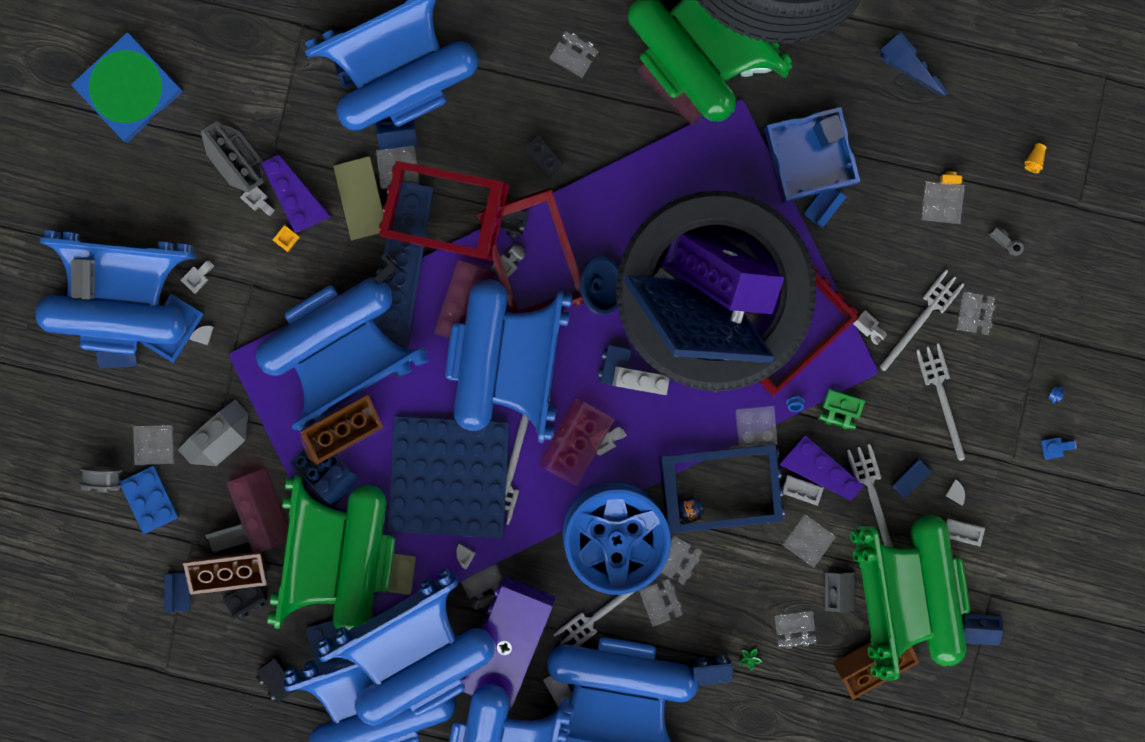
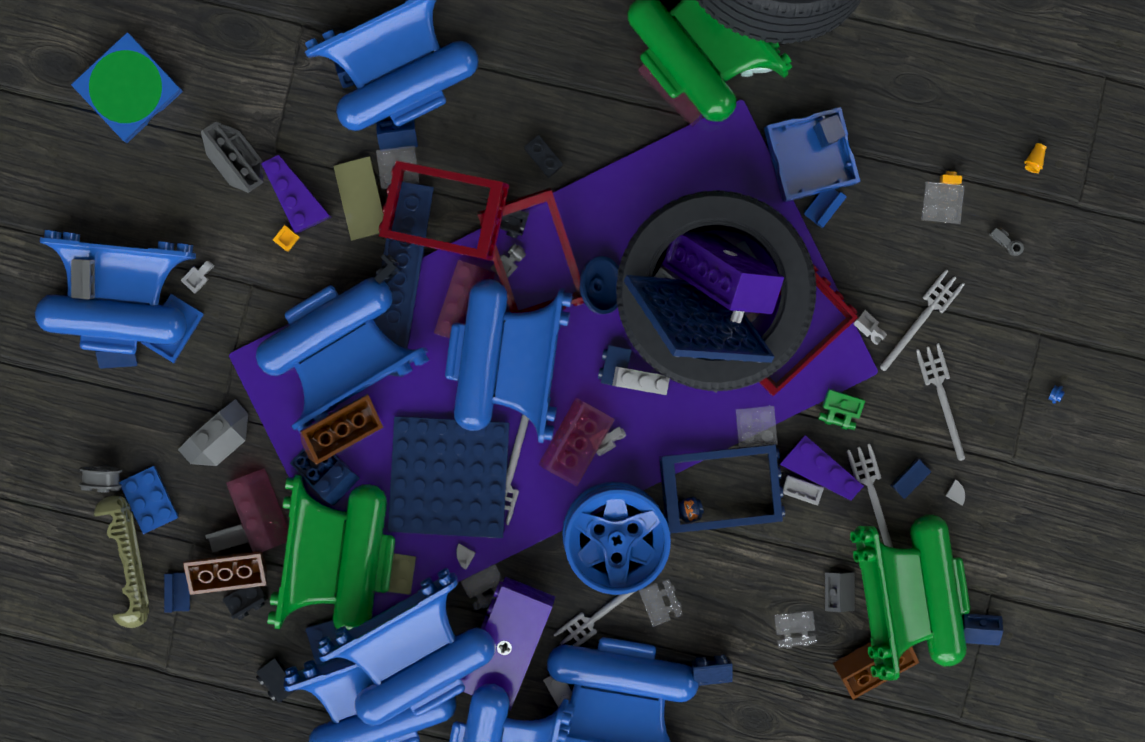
(124, 532): none -> olive piece
(153, 444): clear plate -> none
(202, 335): light grey tile -> none
(256, 199): light grey plate -> none
(569, 58): clear plate -> none
(678, 551): clear plate -> none
(750, 658): green plant -> none
(795, 403): blue plate -> none
(809, 540): clear plate -> none
(902, 57): dark blue wedge -> none
(965, 532): light grey plate -> none
(970, 312): clear plate -> none
(1054, 448): blue plate -> none

